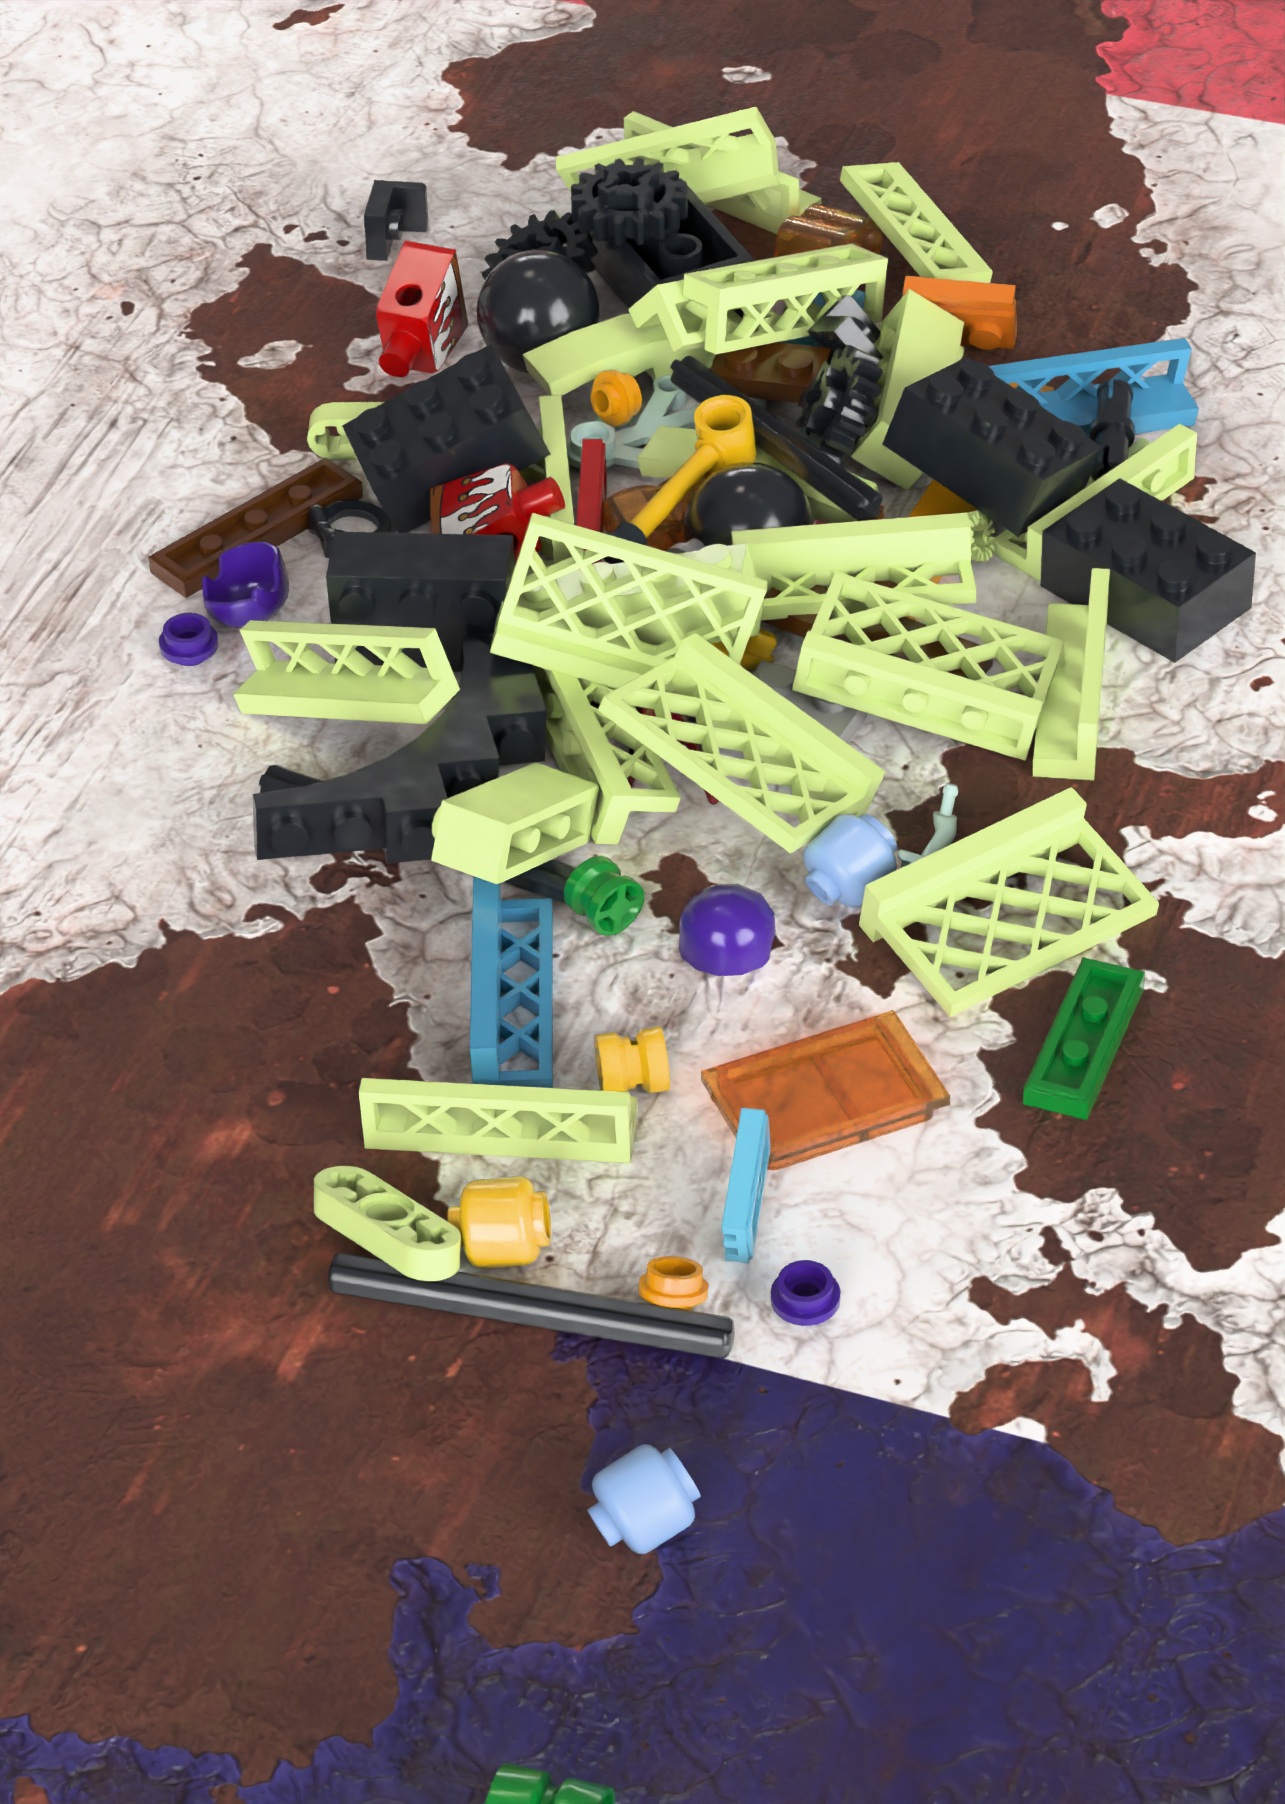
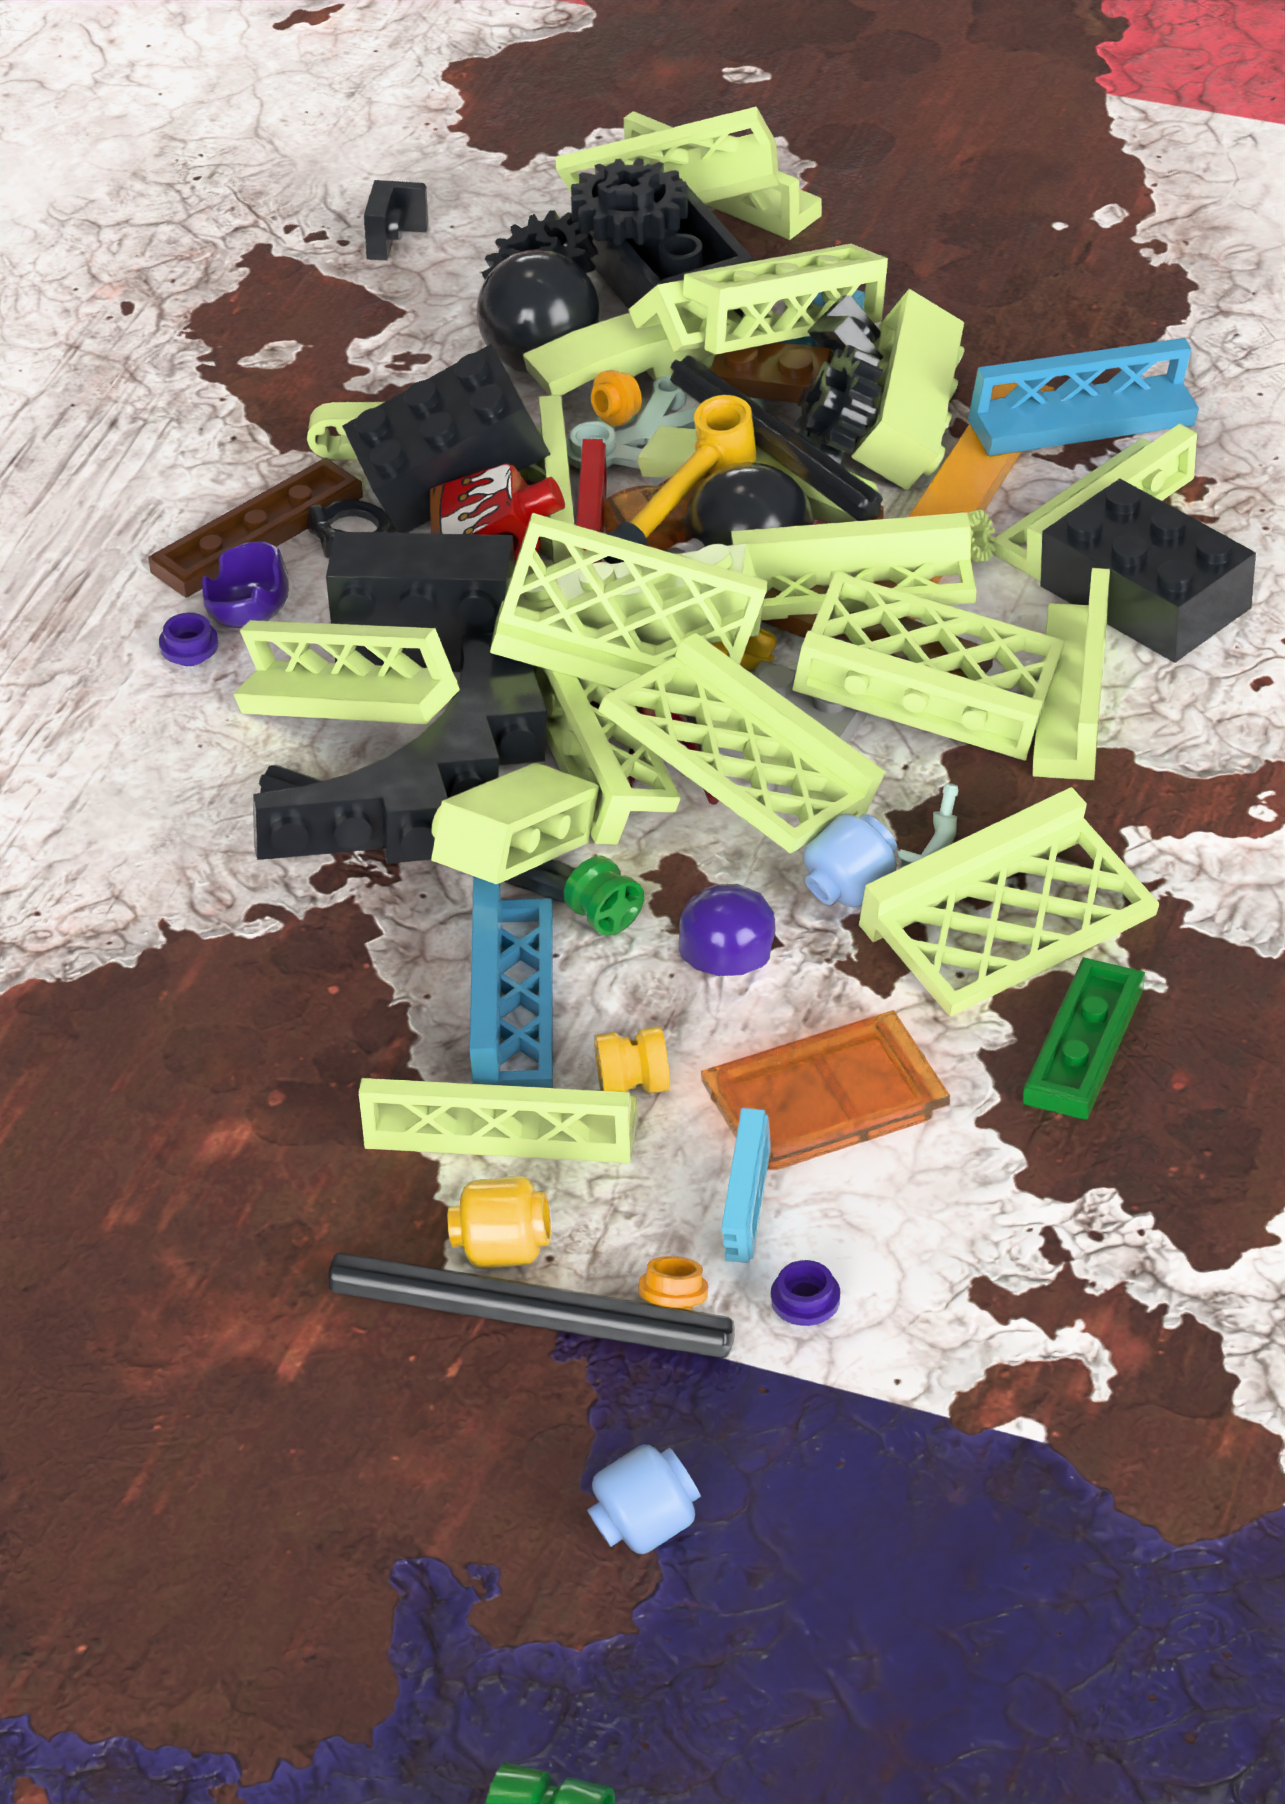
(387, 1223): yellowish green beam -> none
(421, 310): red torso -> none
(825, 228): clear orange brick -> none
(914, 223): yellowish green fence -> none
(983, 307): orange plate -> none
(991, 444): black brick -> none
(1112, 426): black pin -> none

